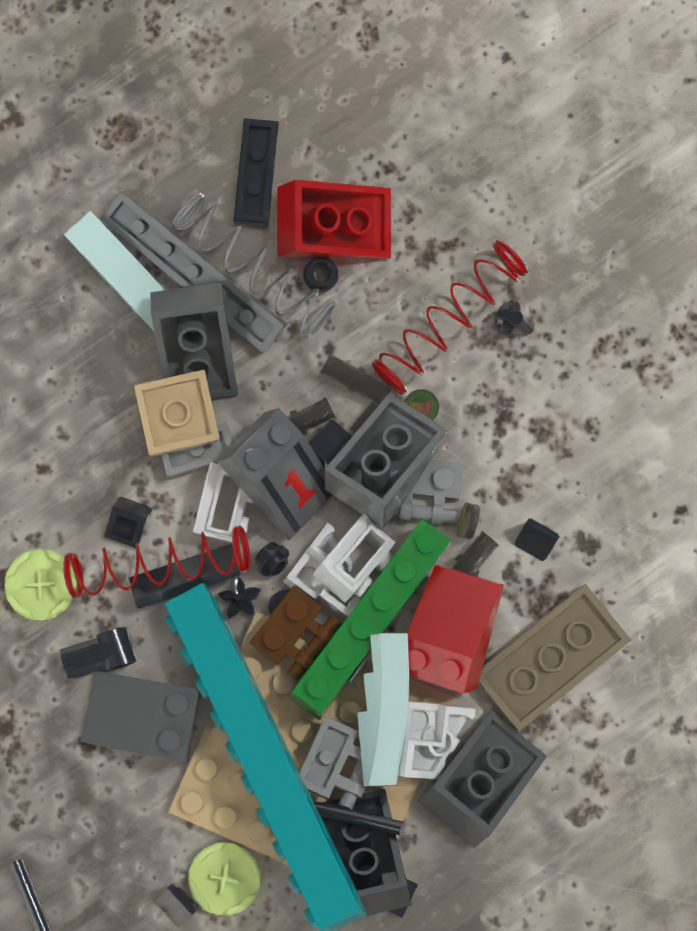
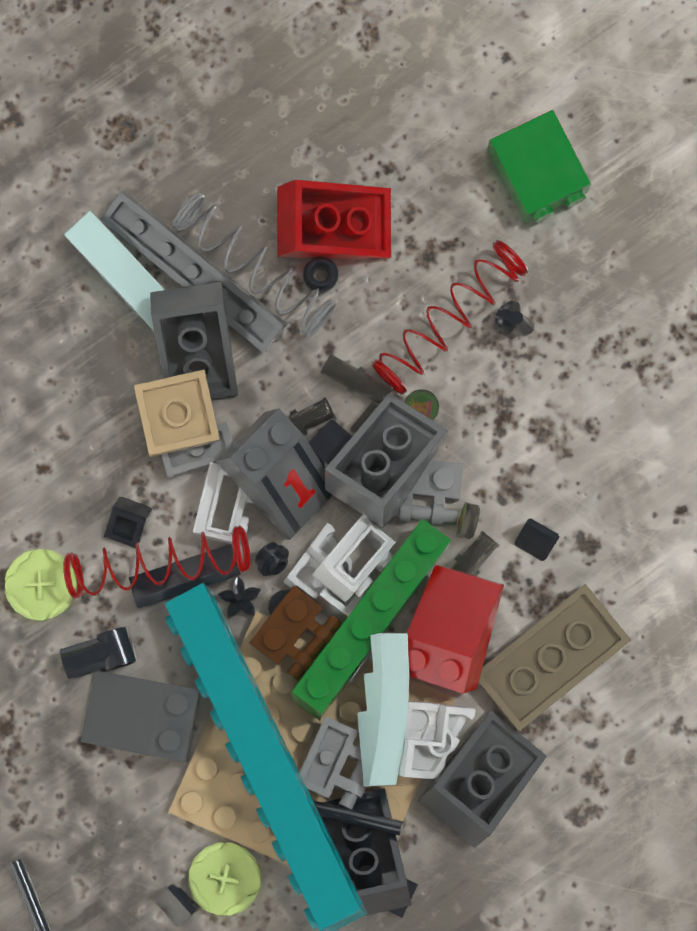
(256, 172): black tile -> none
(539, 167): none -> green brick

